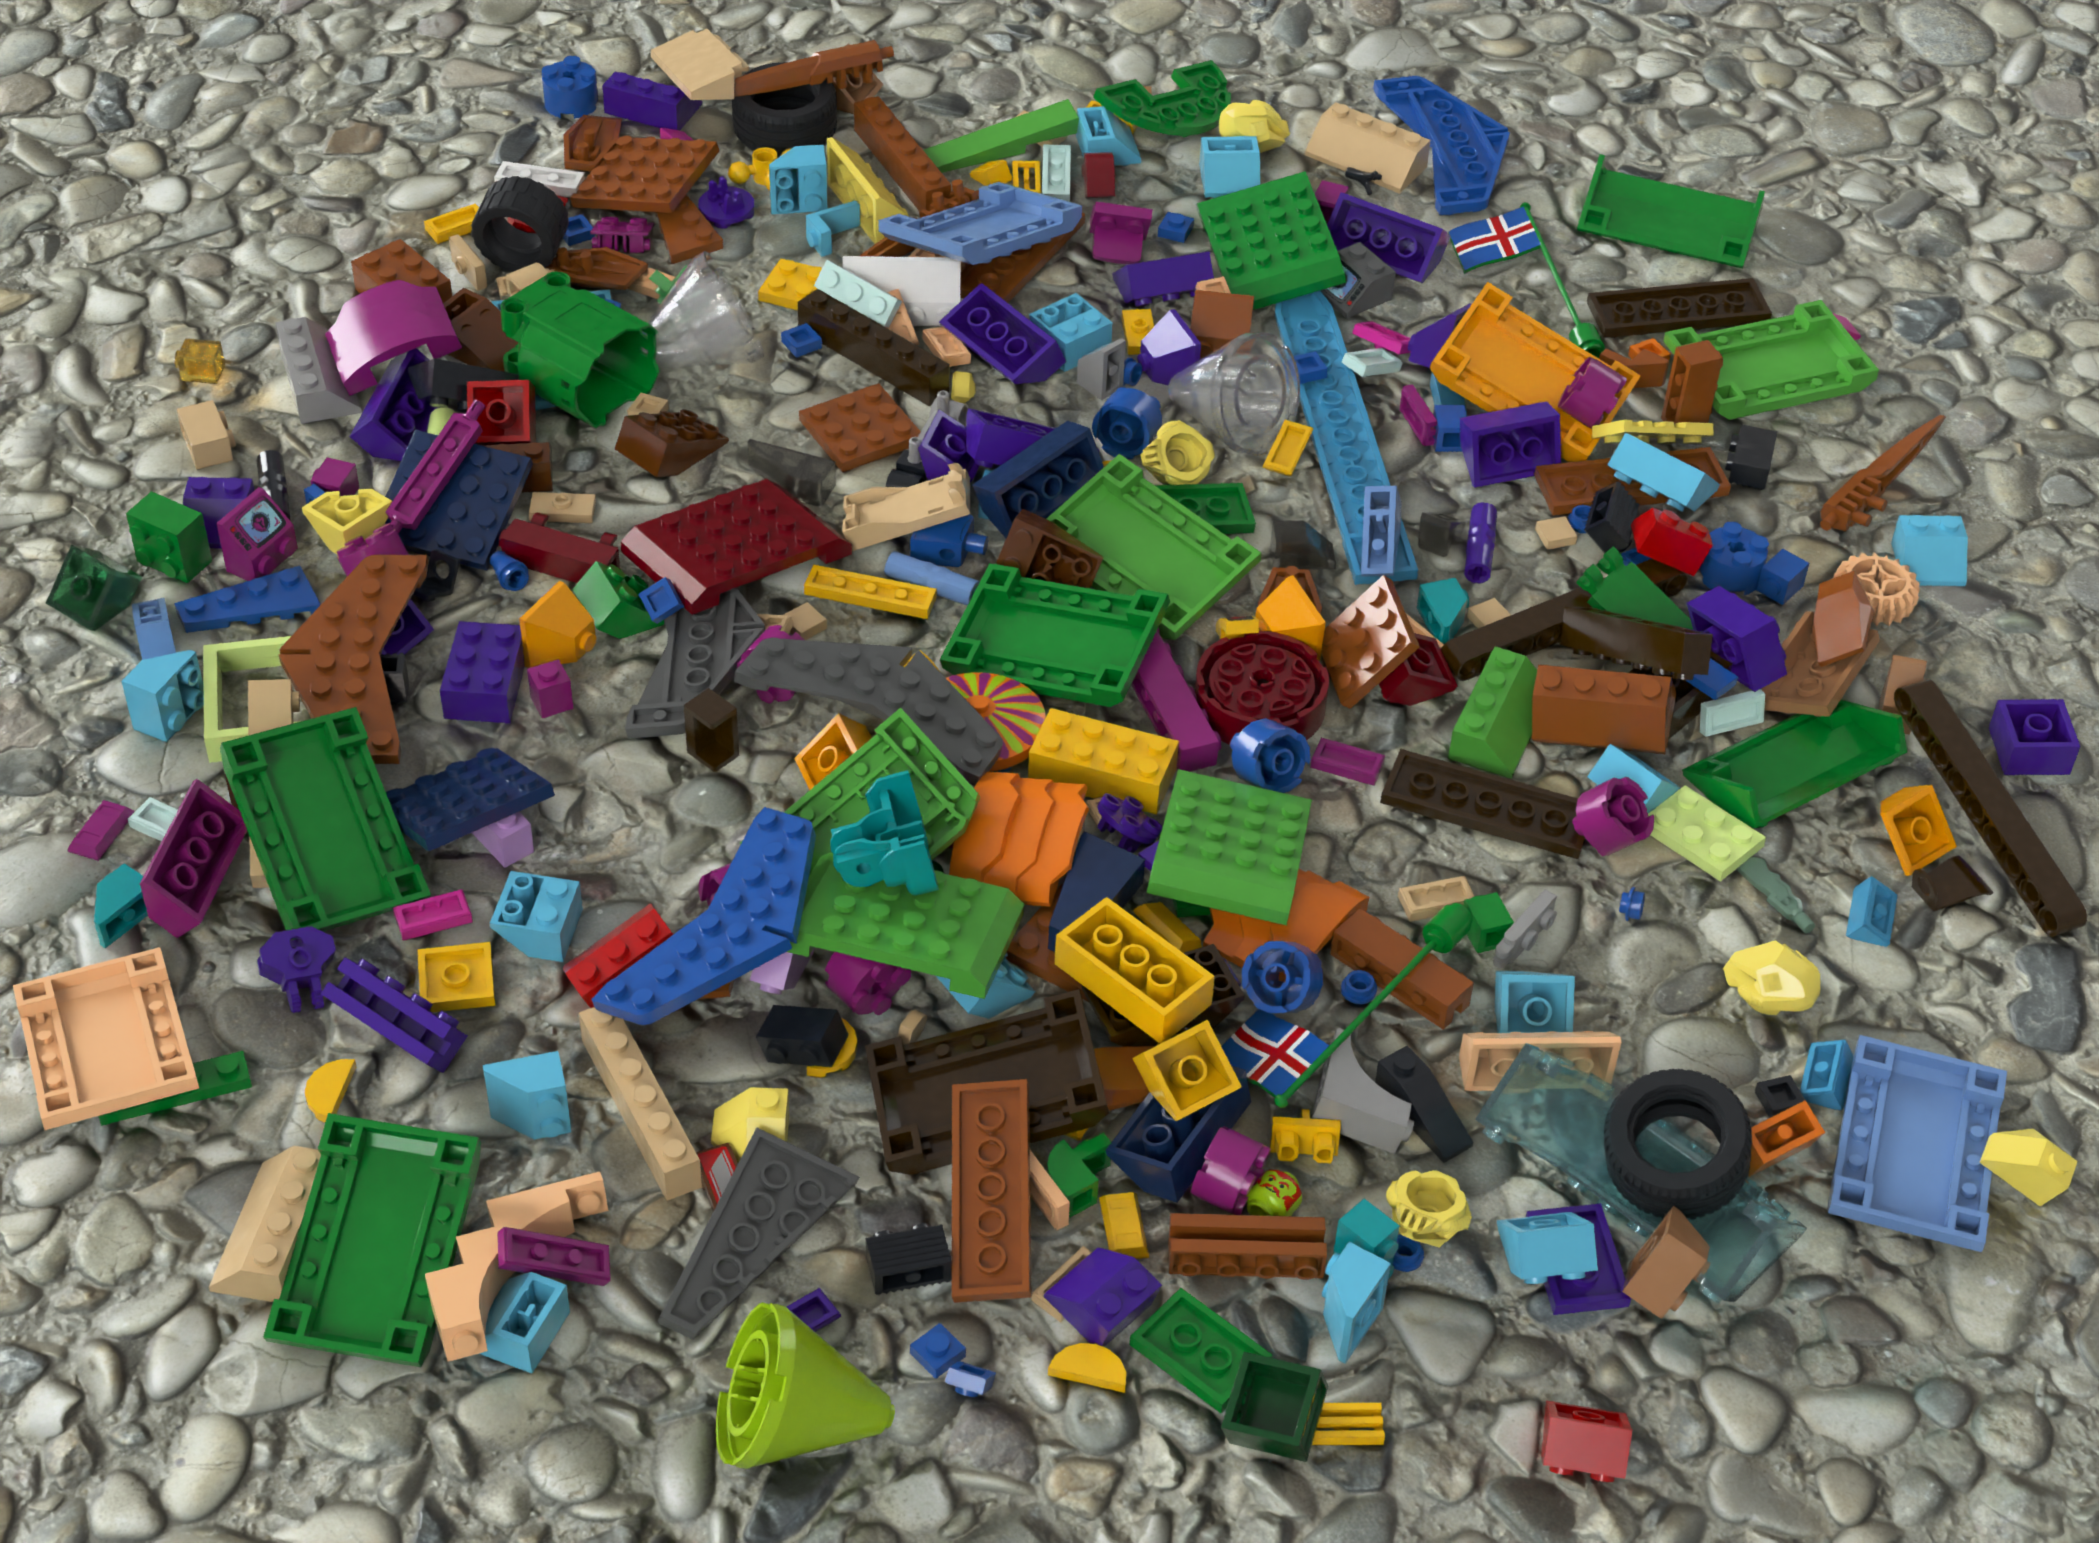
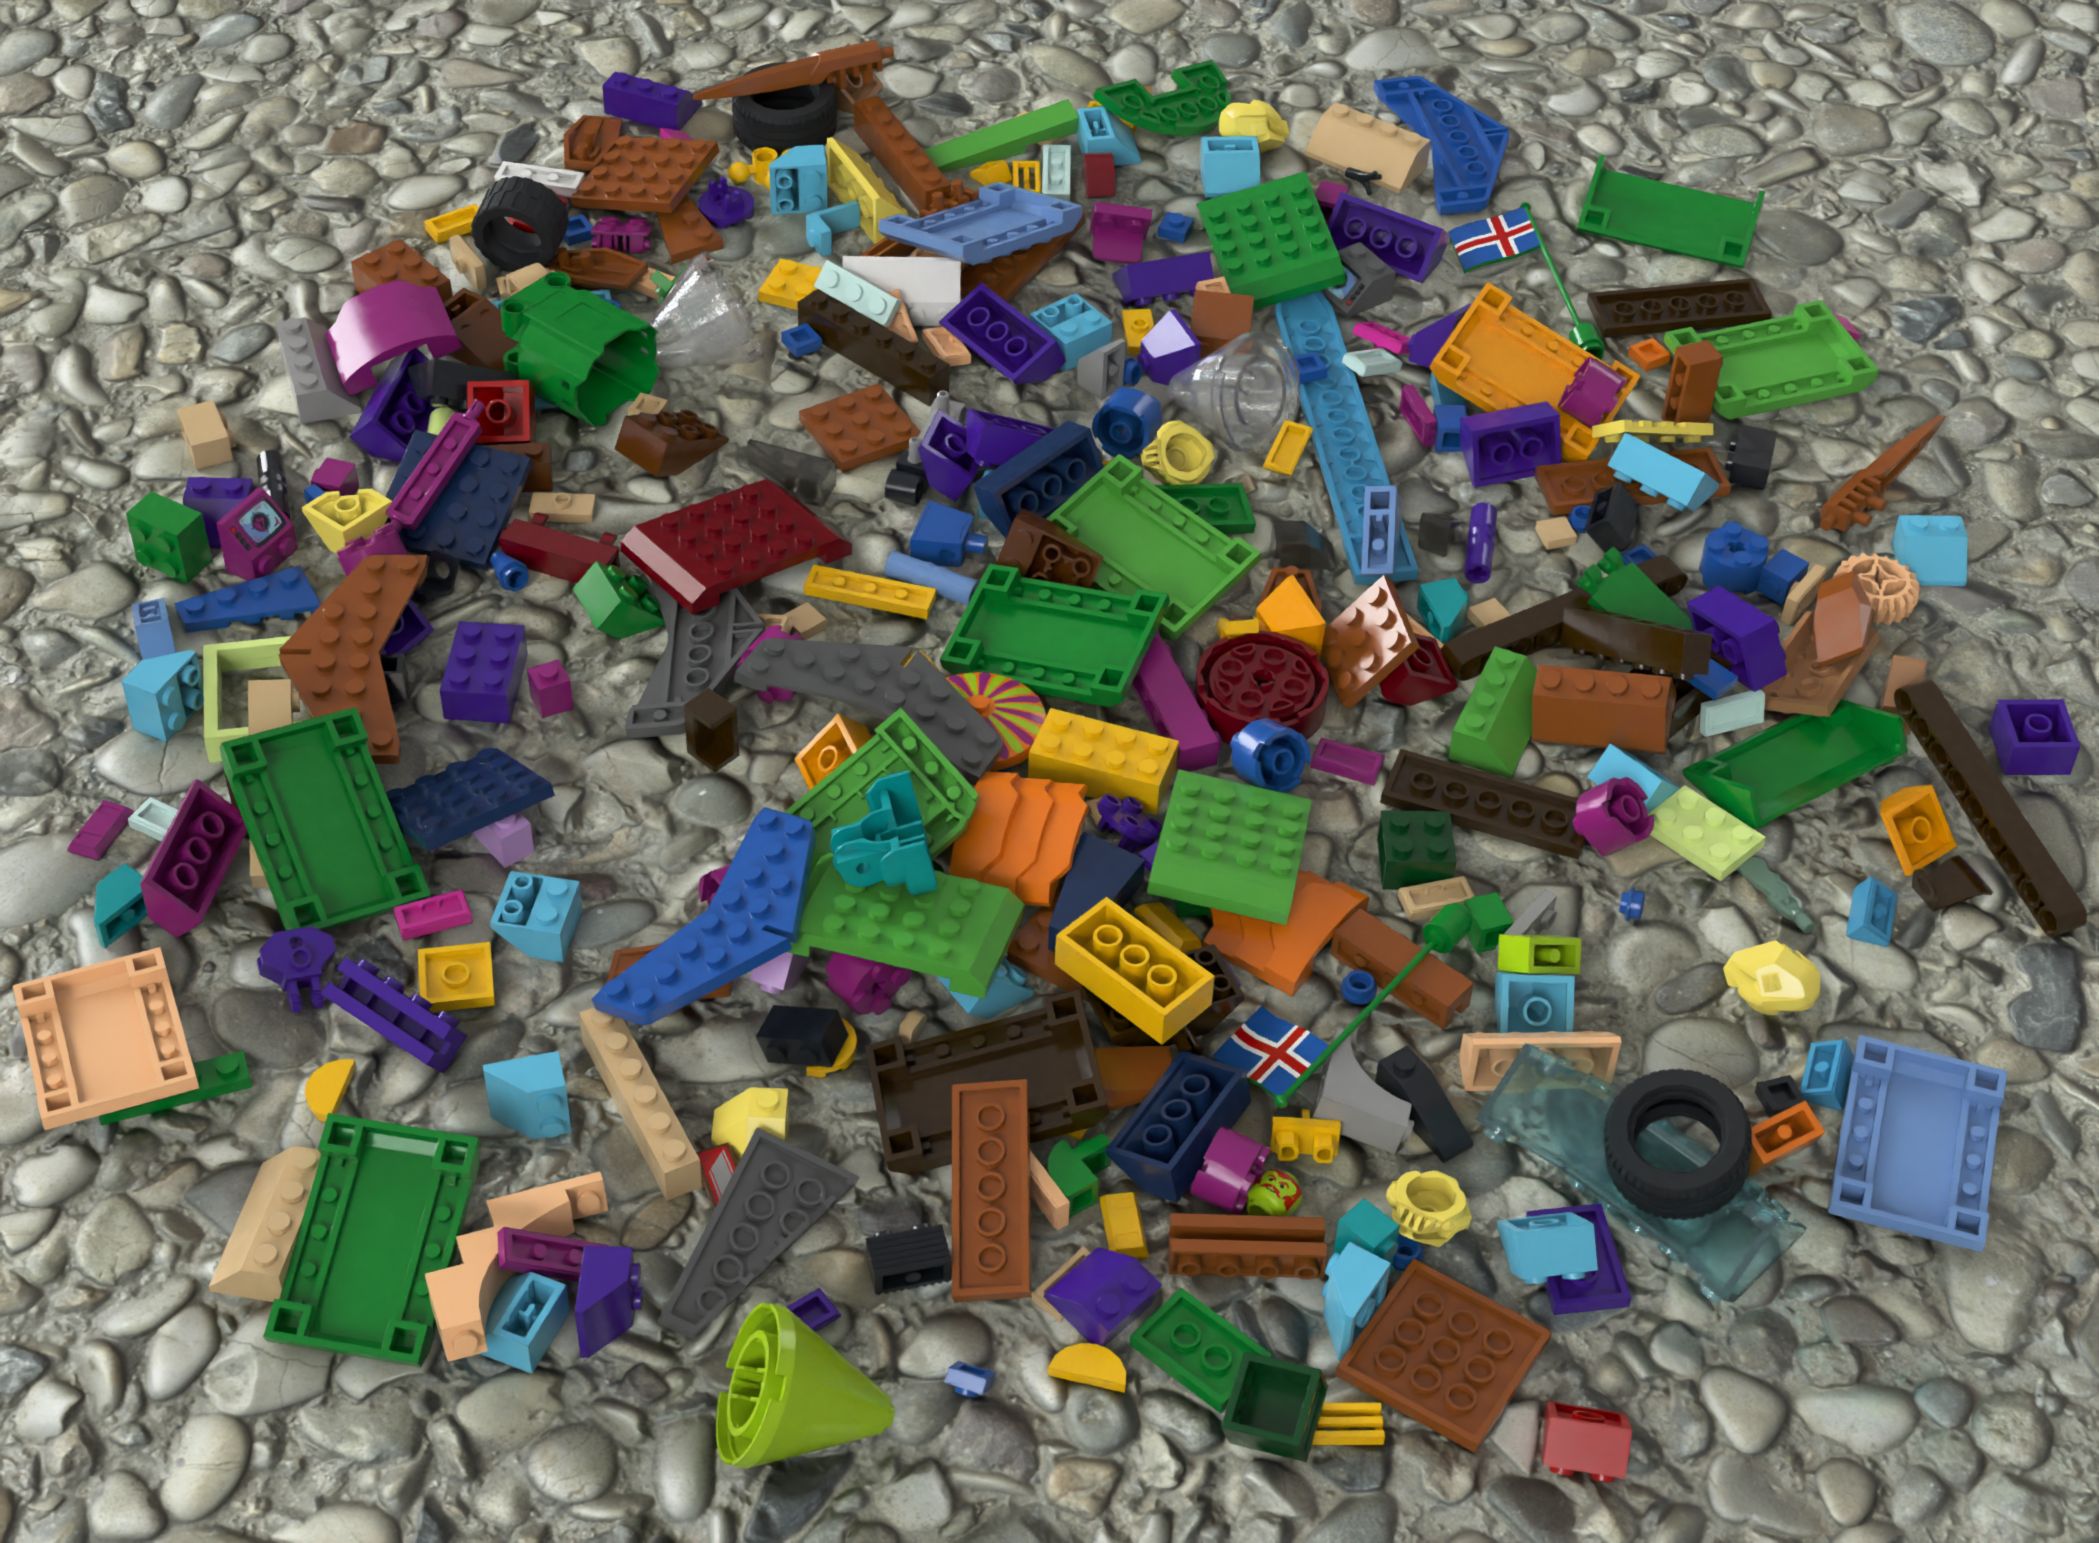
(92, 587): clear green slope -> none
(200, 361): clear yellow brick -> none
(556, 628): light orange slope -> none
(570, 87): blue brick -> none
(606, 1296): none -> dark purple slope
(616, 952): red slope -> none
(661, 600): blue plate -> none
(700, 65): tan slope -> none
(895, 511): tan piece -> none
(937, 1350): blue plate -> none
(962, 386): light yellow piece -> none
(1187, 1071): yellow slope -> none
(1302, 973): blue brick -> none
(1415, 848): none -> dark green piece
(1444, 1355): none -> dark orange plate
(1539, 954): none -> lime brick
(1647, 364): dark orange slope -> none
(1667, 1265): medium nougat slope -> none
(1671, 540): red slope -> none
(1802, 594): none -> tan plate
(2029, 1163): light yellow slope -> none

